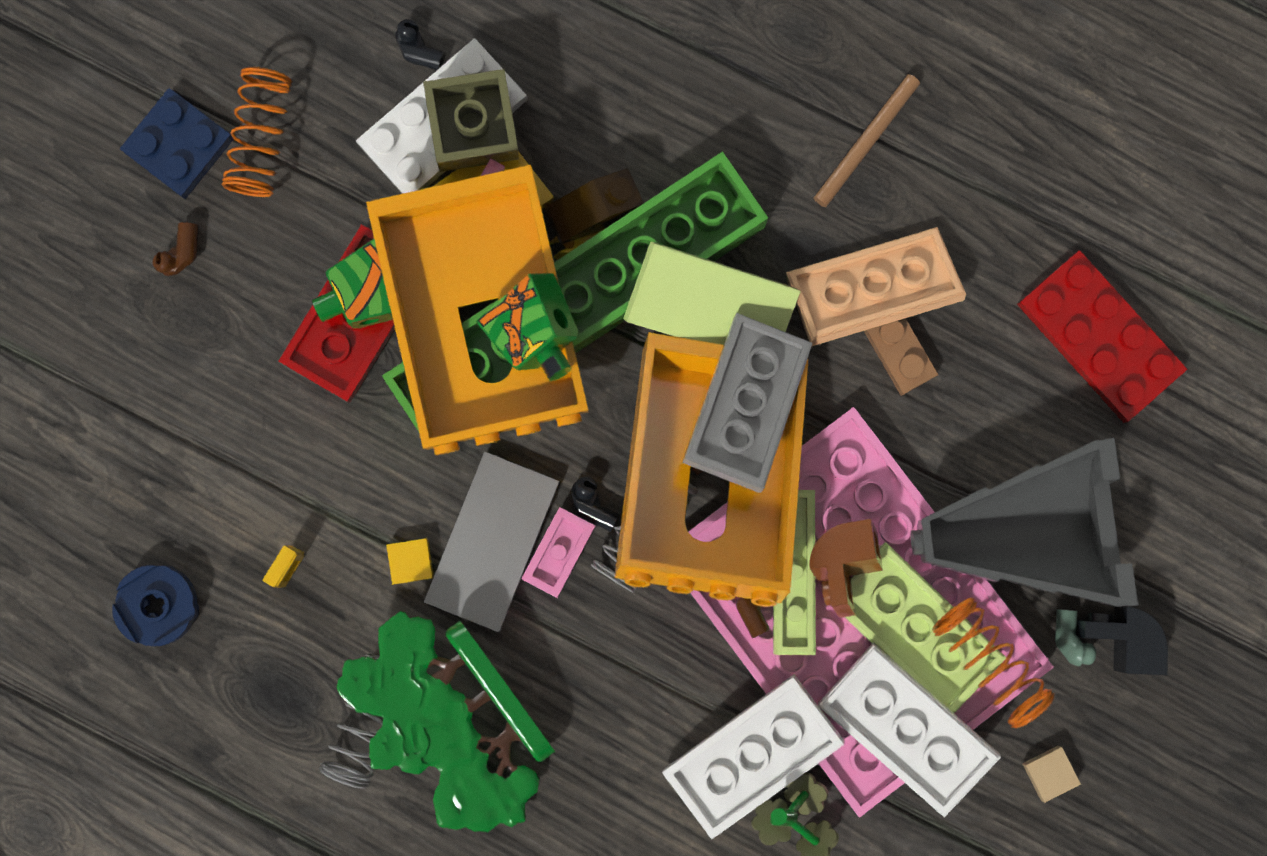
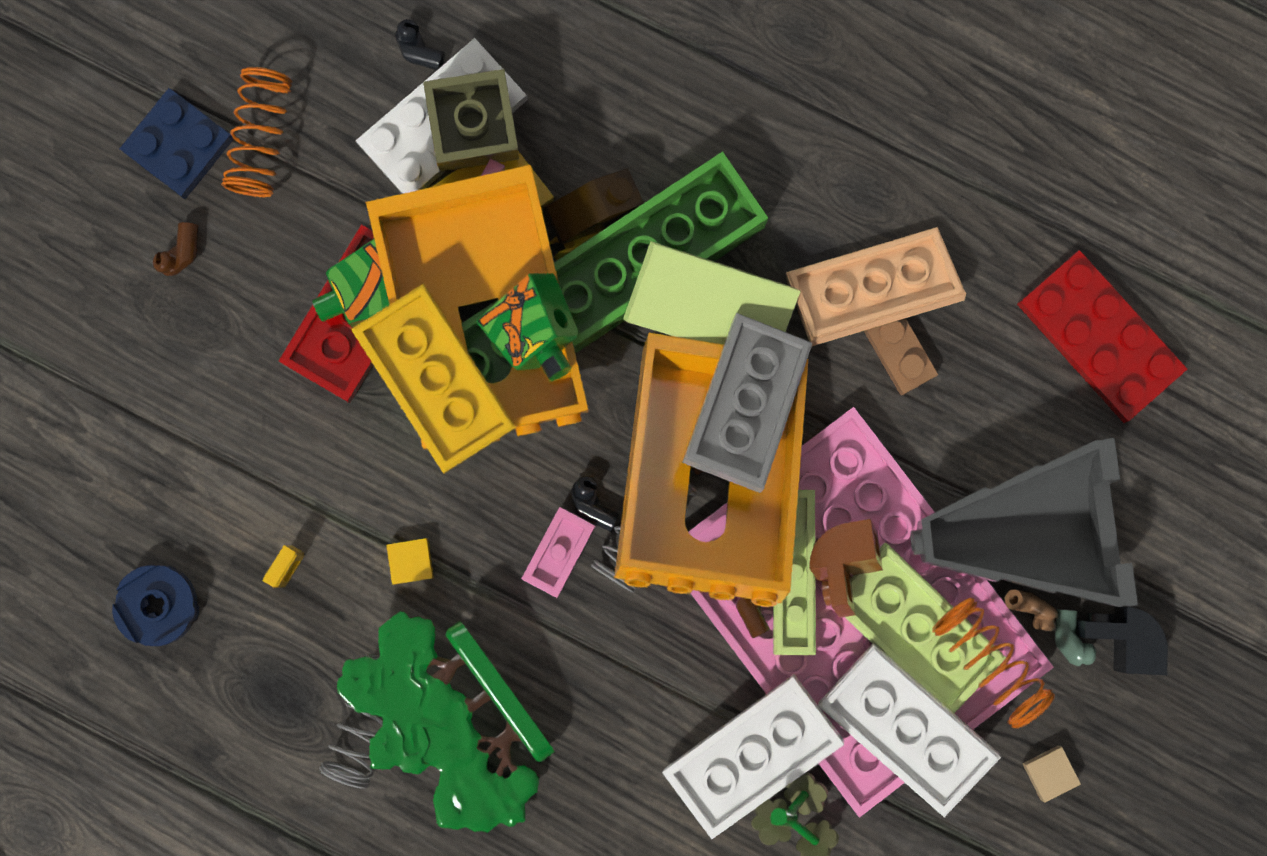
(433, 378): none -> yellow tile
(491, 542): light grey tile -> none
(867, 140): medium nougat bar -> none
(1029, 603): none -> medium nougat arm

